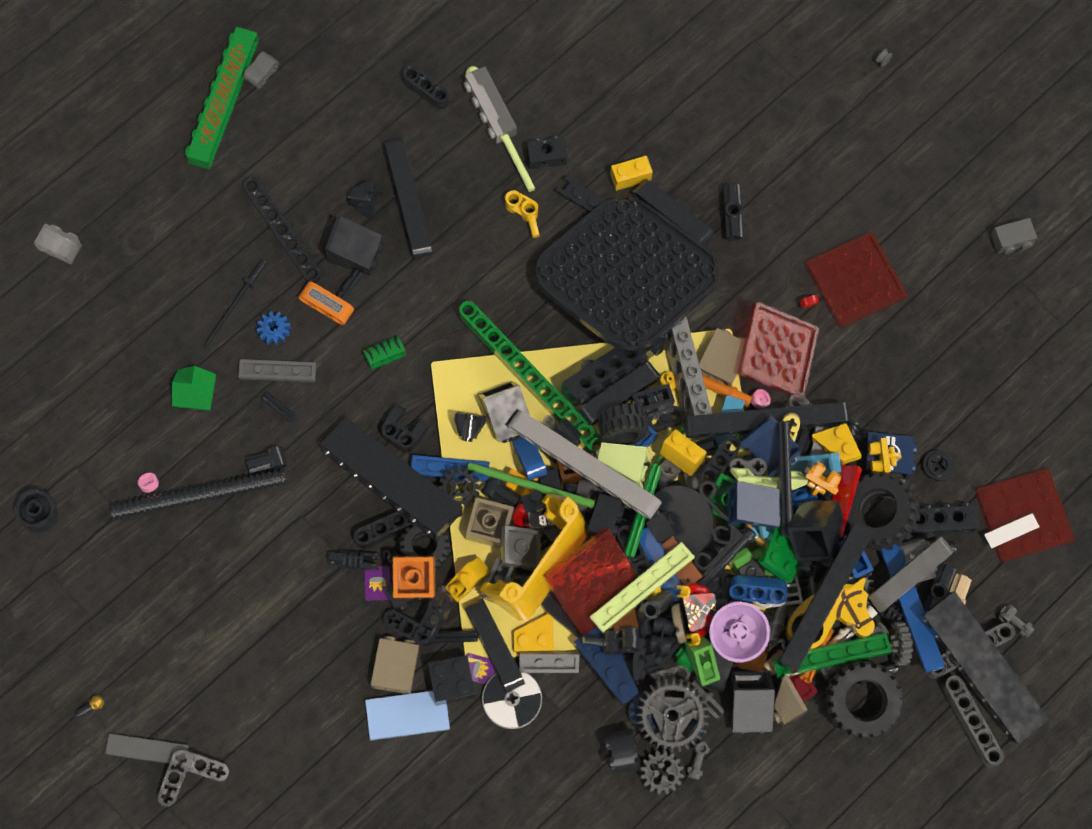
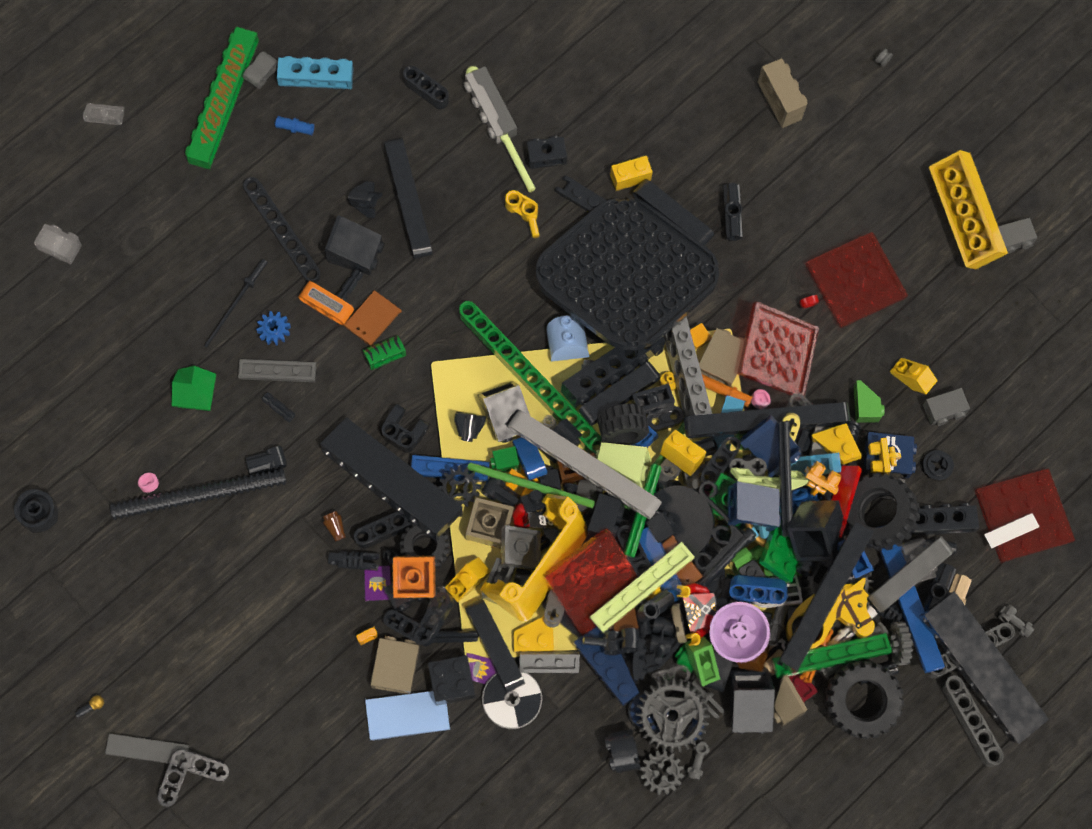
(103, 114): none -> clear slope
(294, 125): none -> blue pin
(322, 79): none -> dark azure brick
(334, 525): none -> reddish brown cone
(367, 636): none -> light orange tile
(372, 318): none -> dark orange container
(505, 460): none -> green brick
(555, 607): none -> dark grey piece
(566, 339): none -> light blue brick
(700, 336): none -> light orange tile
(782, 92): none -> dark tan brick
(867, 404): none -> bright green slope
(914, 375): none -> yellow slope
(946, 406): none -> dark grey brick
(968, 210): none -> yellow brick

